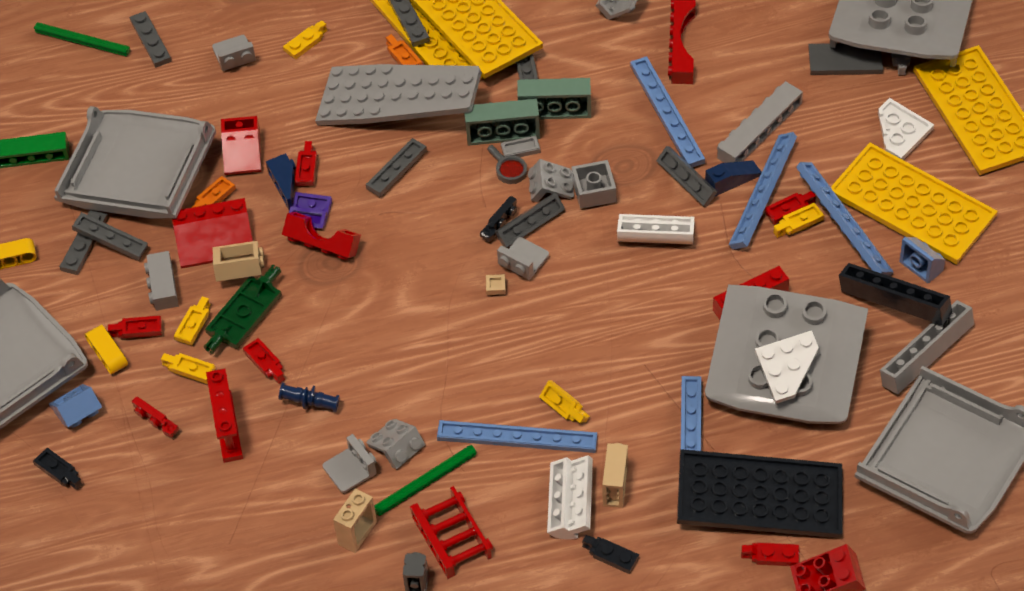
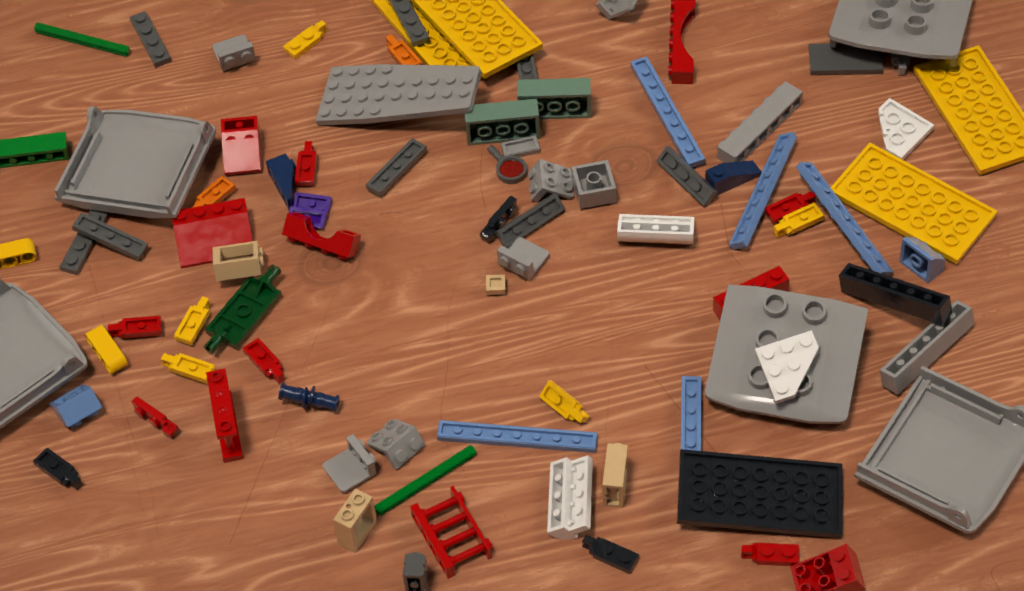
(161, 281): light grey brick -> none

